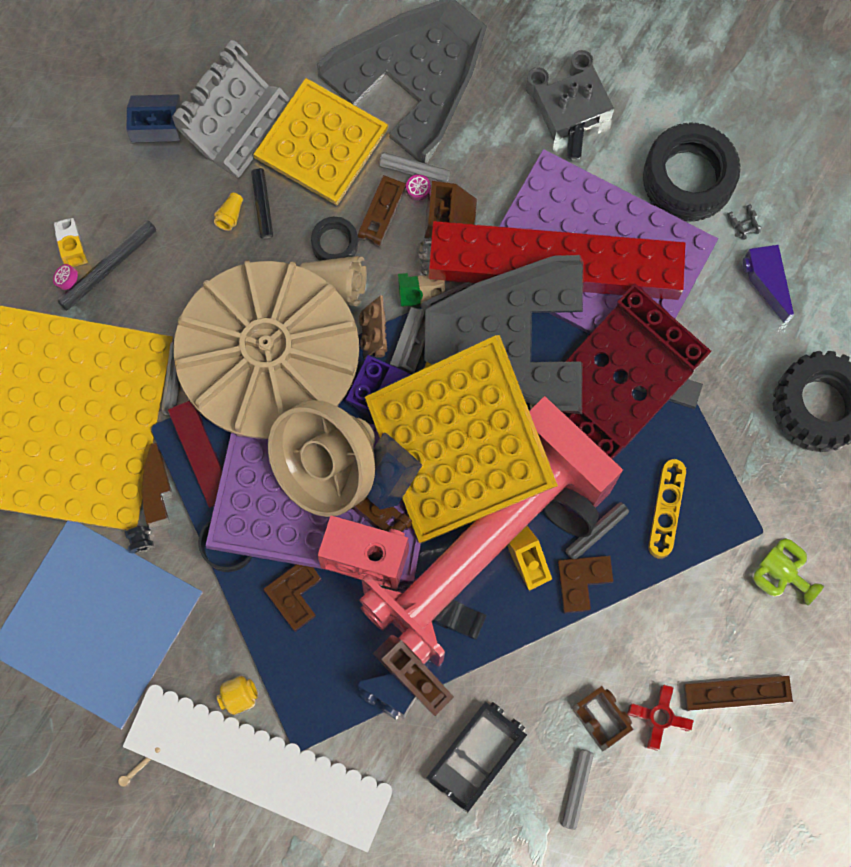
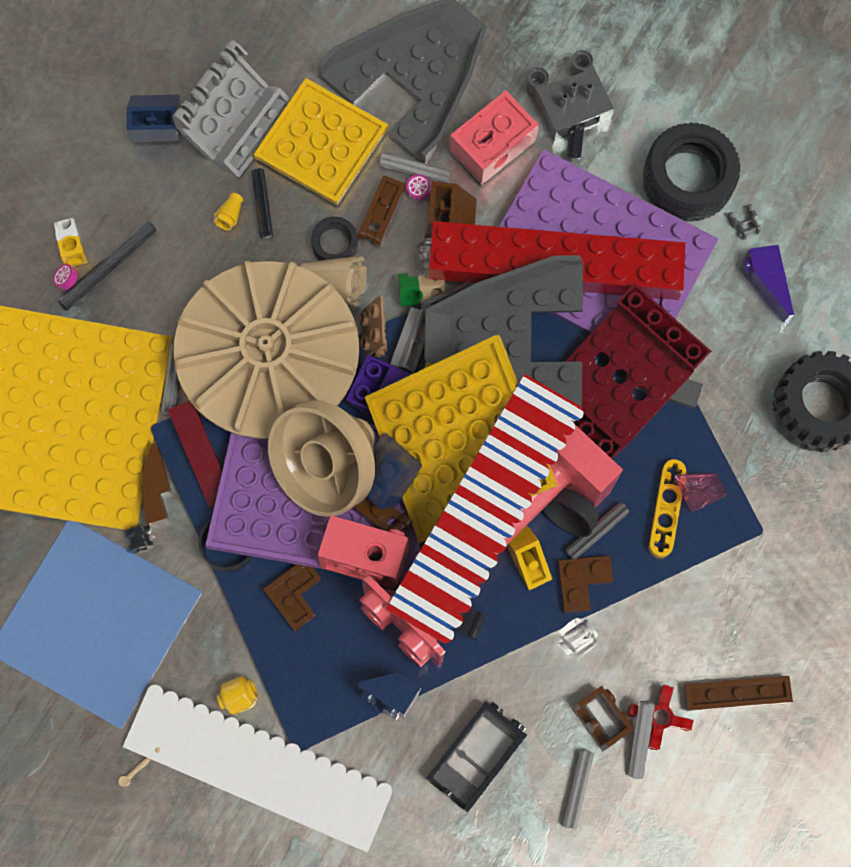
(413, 674): reddish brown slope -> none
(484, 509): none -> sticker
(493, 137): none -> coral piece
(578, 637): none -> clear head
(641, 739): none -> light grey axle
(700, 489): none -> clear pink slope
(785, 571): lime piece -> none

